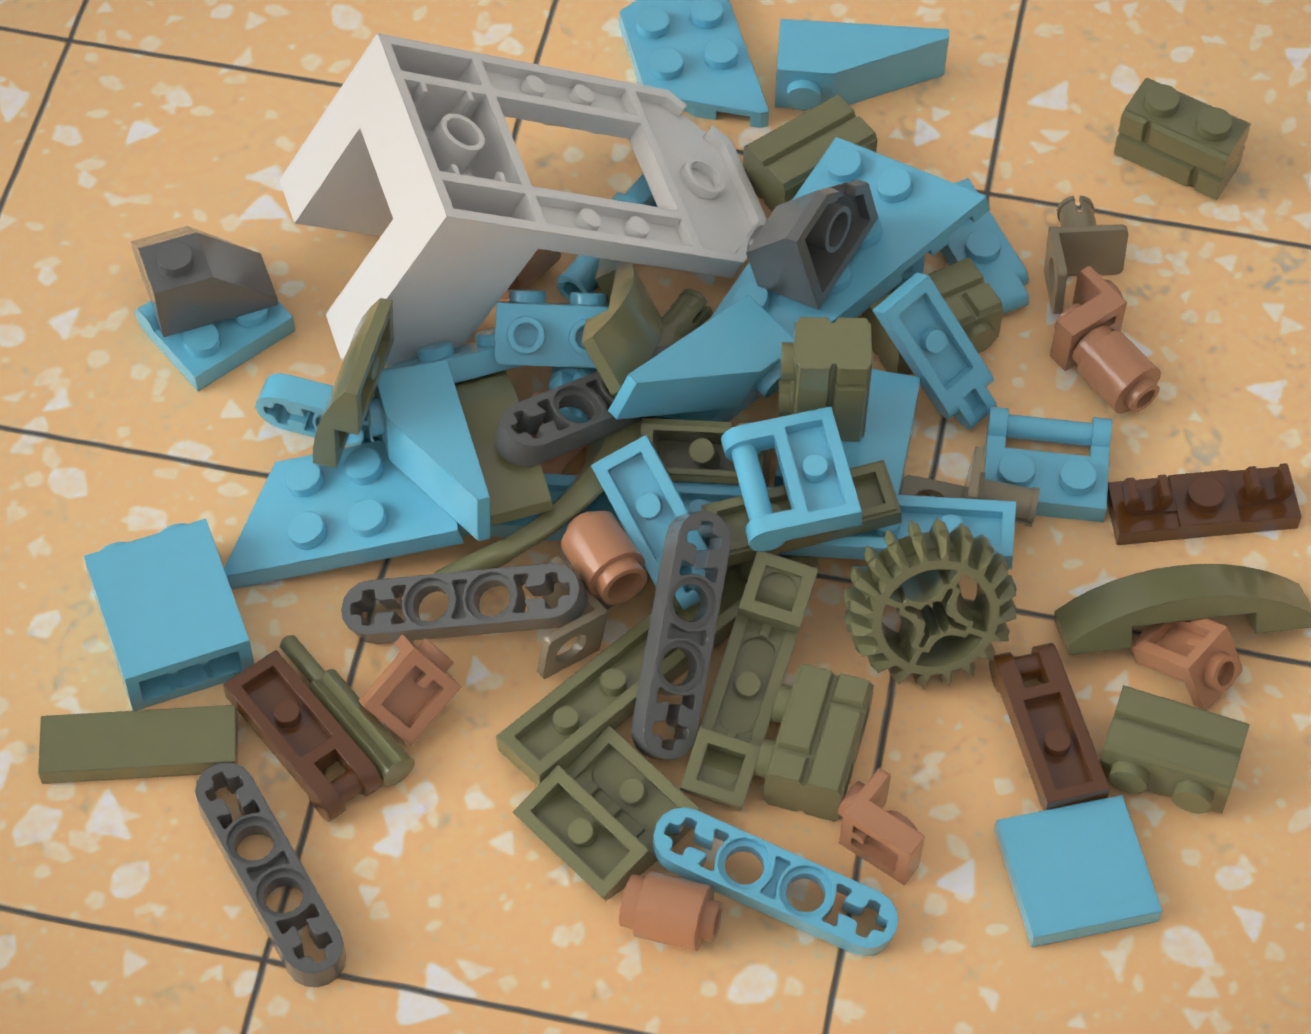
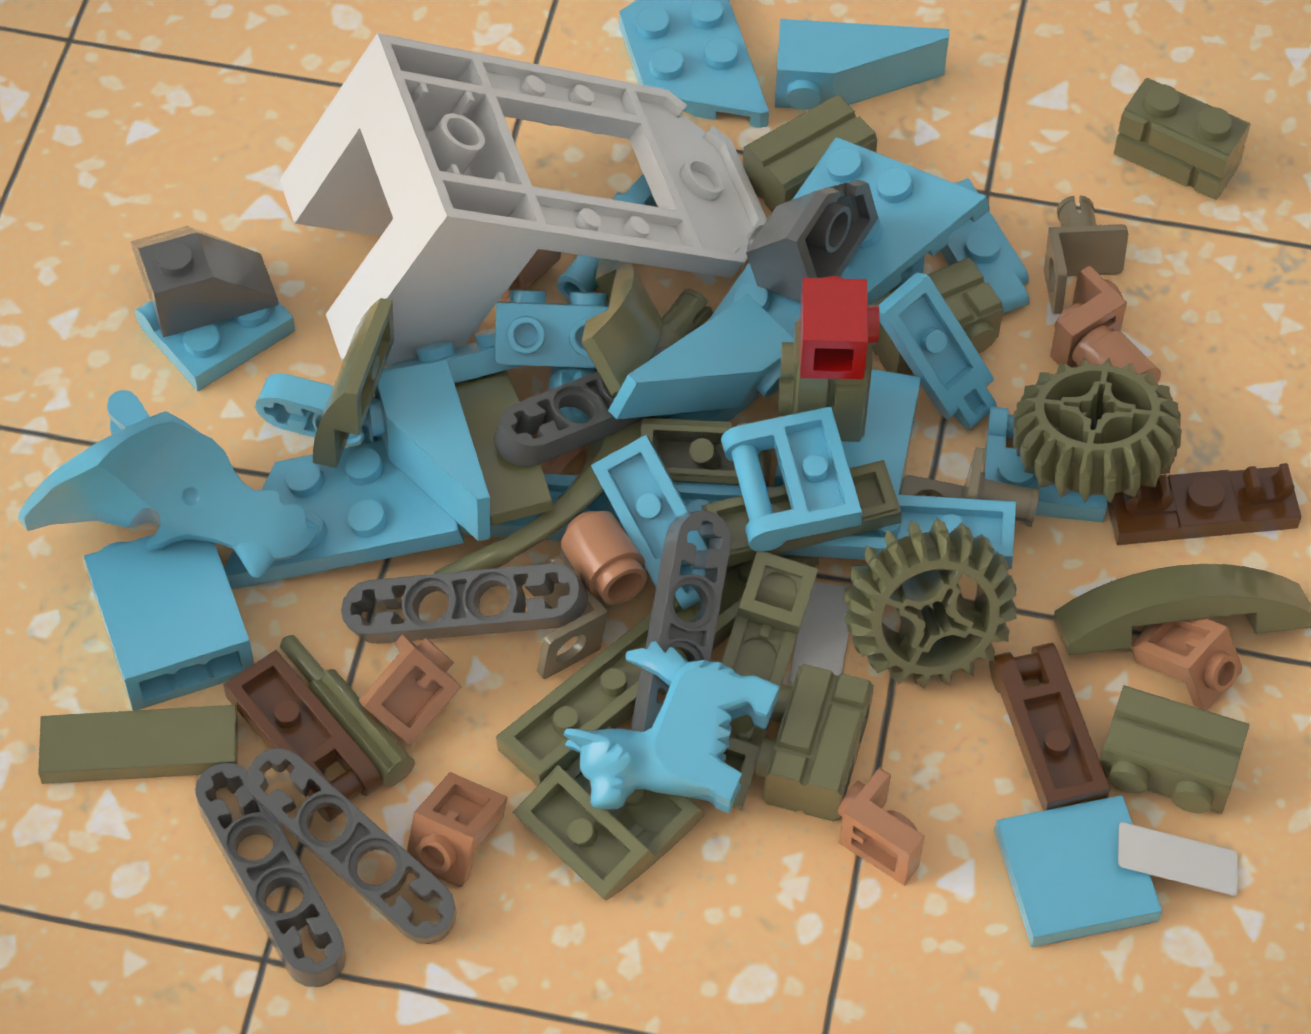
(173, 478): none -> medium azure animal
(356, 840): none -> dark grey beam
(453, 826): none -> nougat bracket
(670, 910): nougat brick -> none
(687, 739): none -> medium azure animal
(779, 871): medium azure beam -> none
(822, 631): none -> white sticker
(836, 328): none -> red brick
(1097, 430): none -> olive gear
(1178, 859): none -> white sticker

